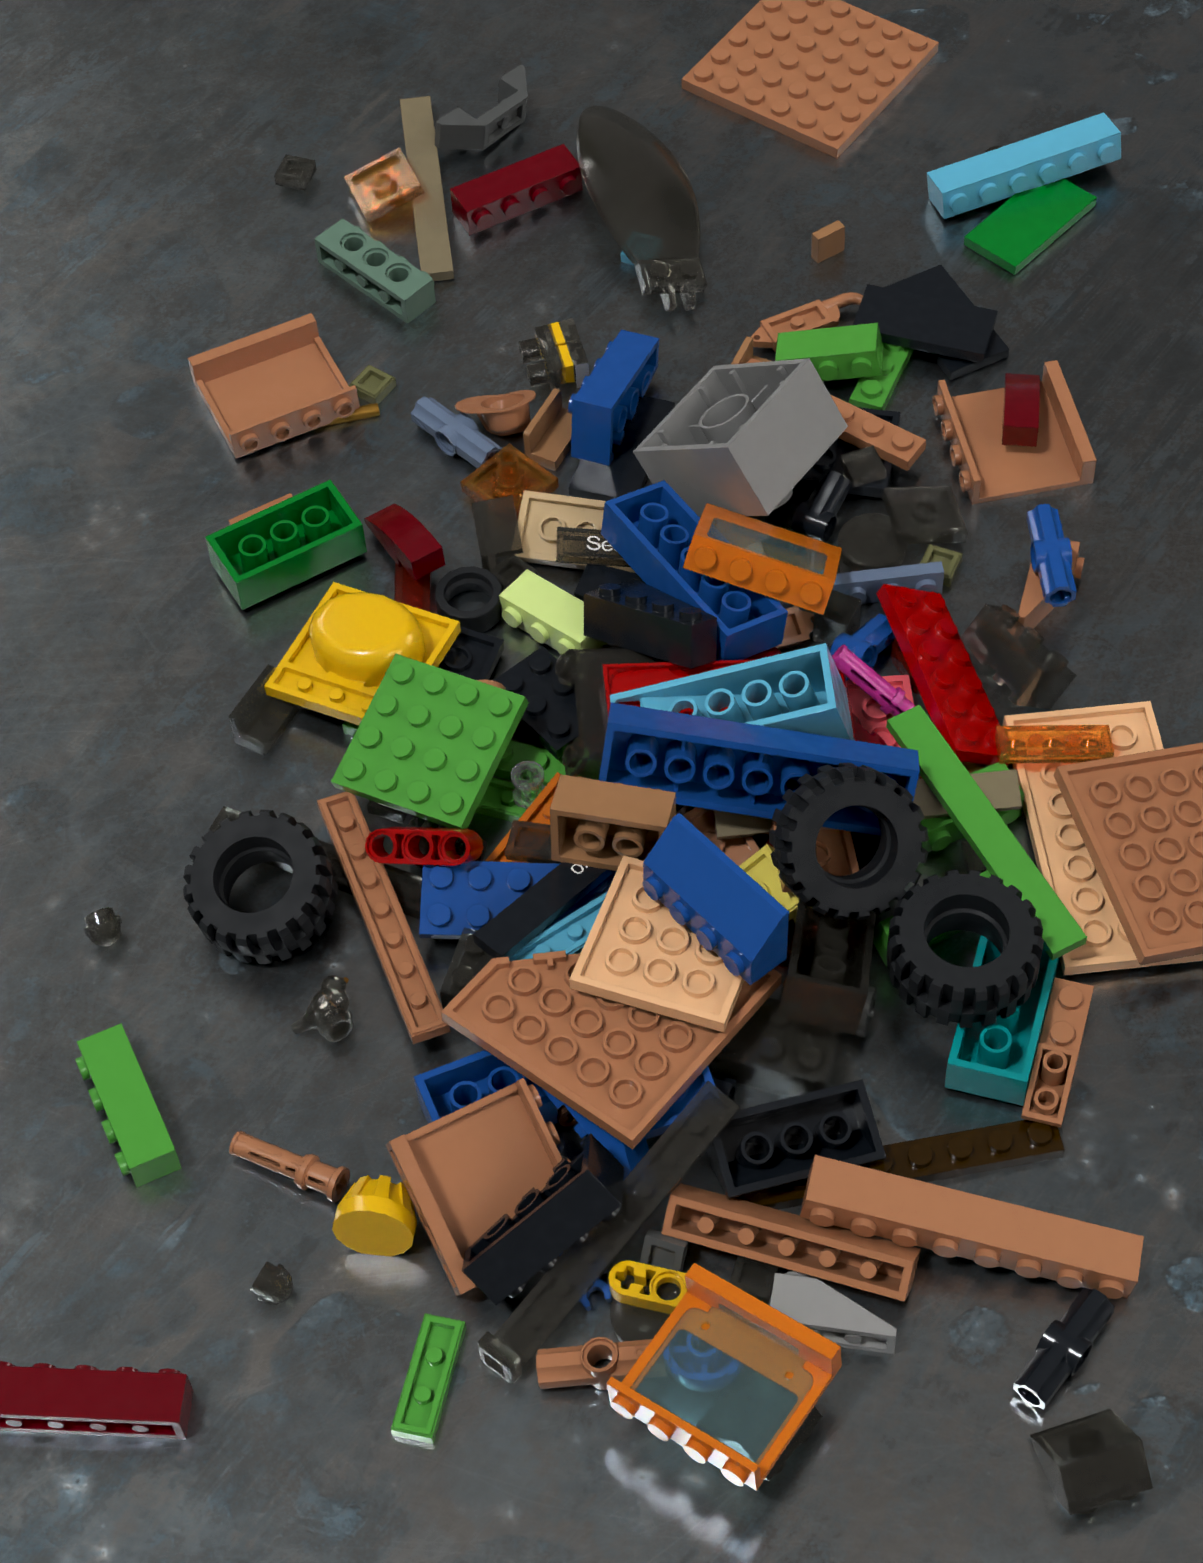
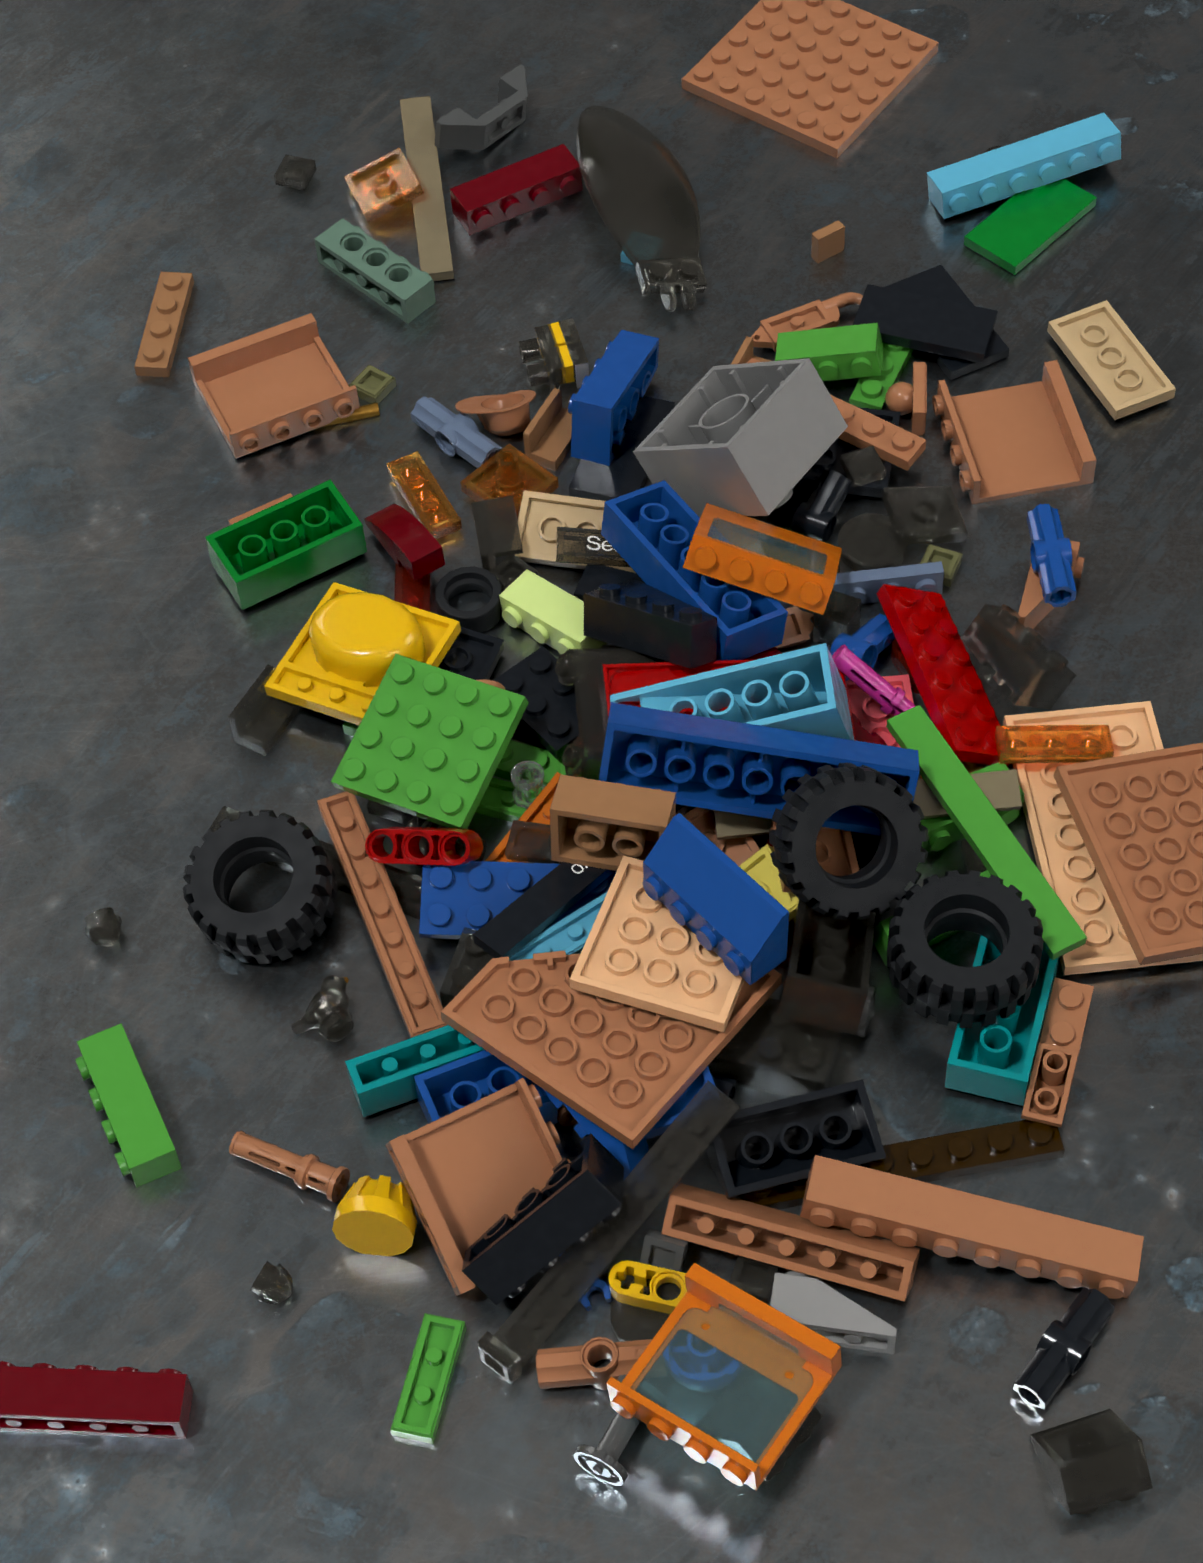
(164, 324): none -> medium nougat plate
(387, 1075): none -> teal brick
(424, 495): none -> clear orange plate
(603, 1460): none -> dark grey hose
(911, 398): none -> nougat tile
(1021, 410): dark red slope -> none
(1111, 360): none -> tan plate

